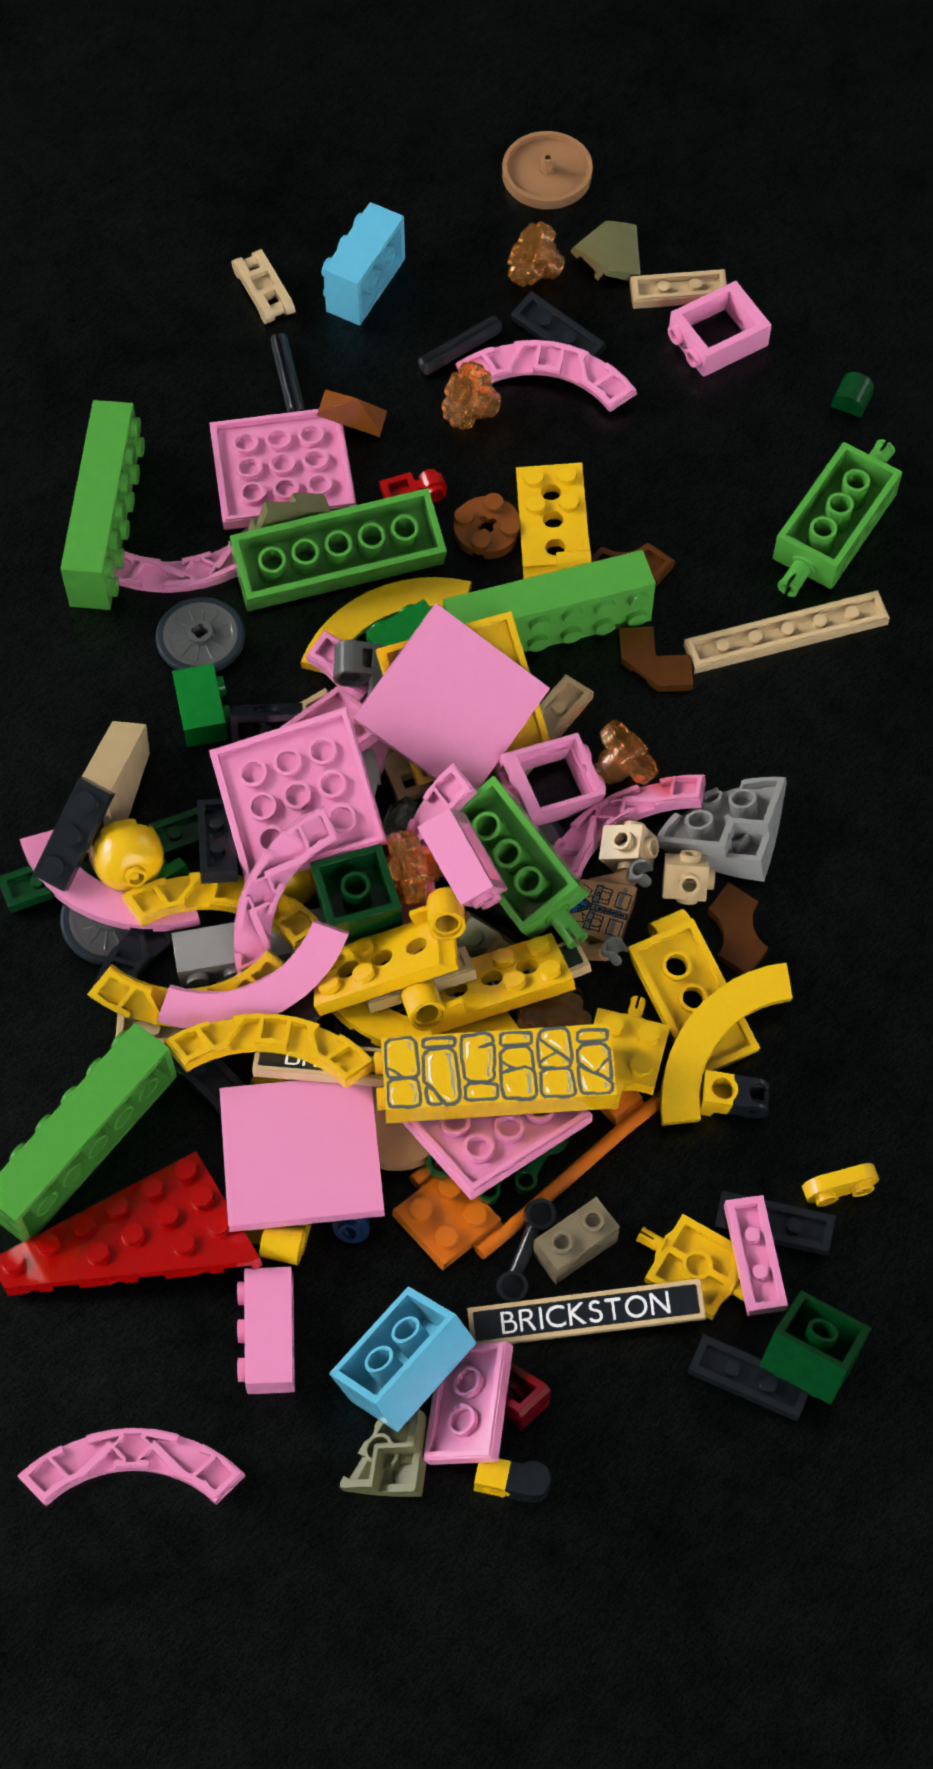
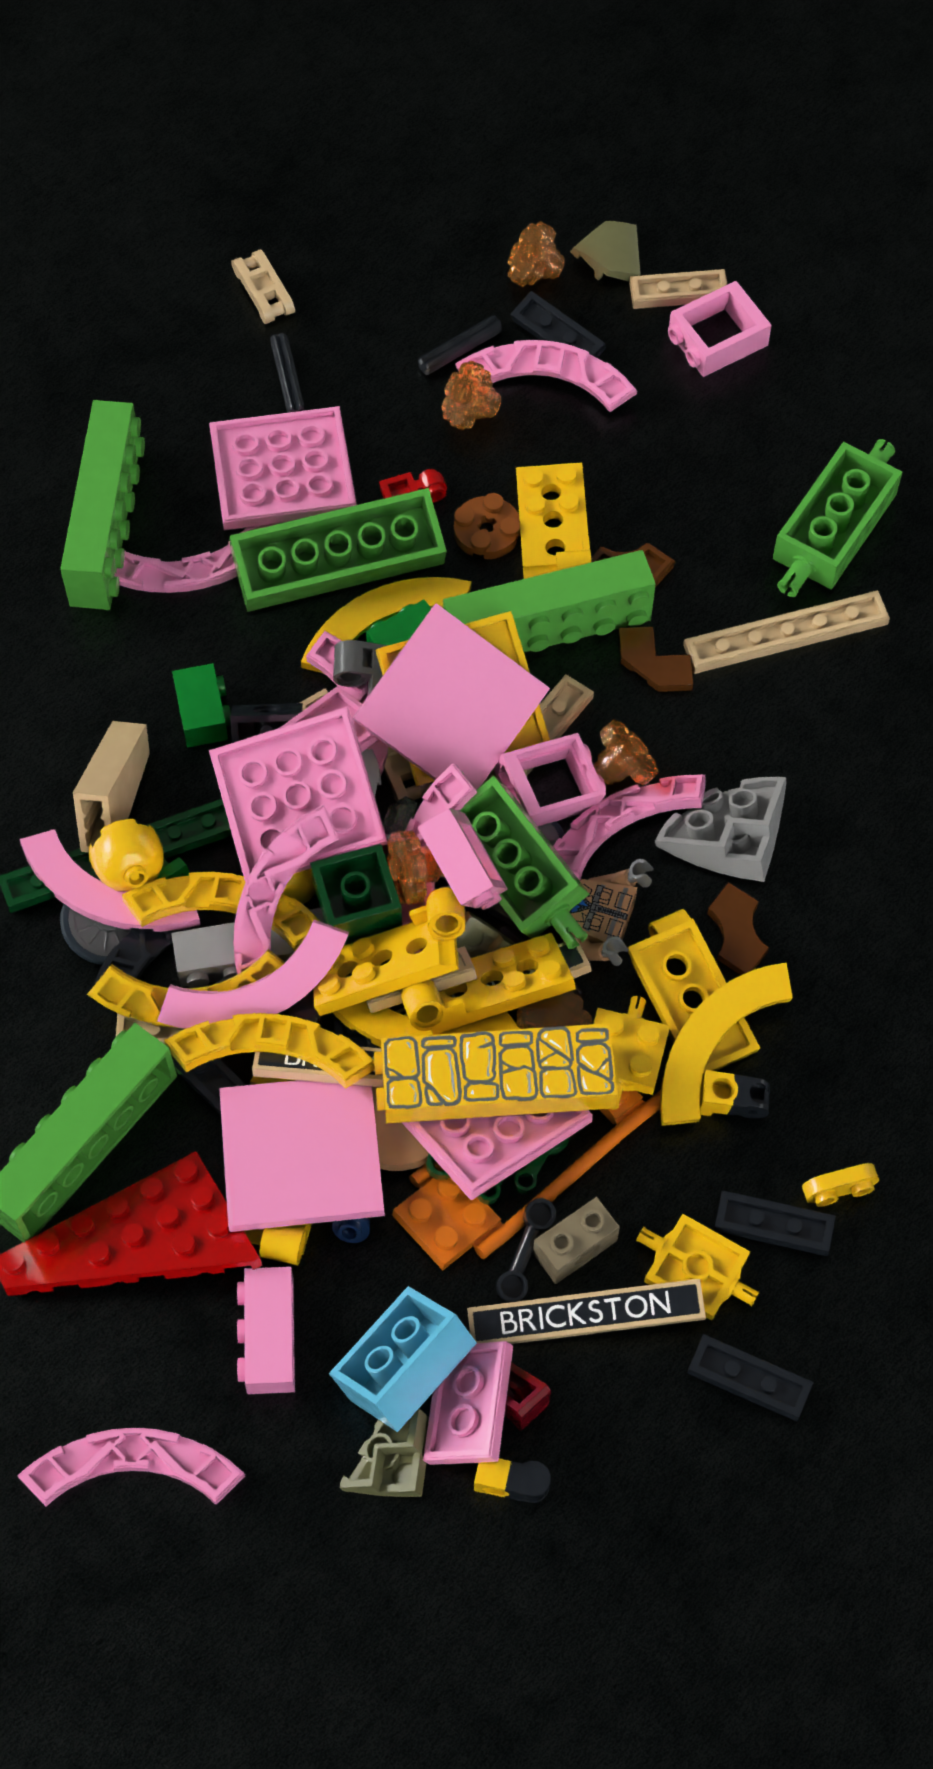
(73, 834): black plate -> none
(195, 616): dark grey wheel -> none
(216, 843): black plate -> none
(299, 506): olive slope -> none
(352, 412): dark orange slope -> none
(364, 263): medium azure brick -> none
(547, 170): medium nougat piece -> none
(626, 844): tan brick -> none
(687, 877): tan brick -> none
(755, 1255): bright pink plate -> none
(815, 1347): dark green brick -> none
(853, 394): dark green brick -> none

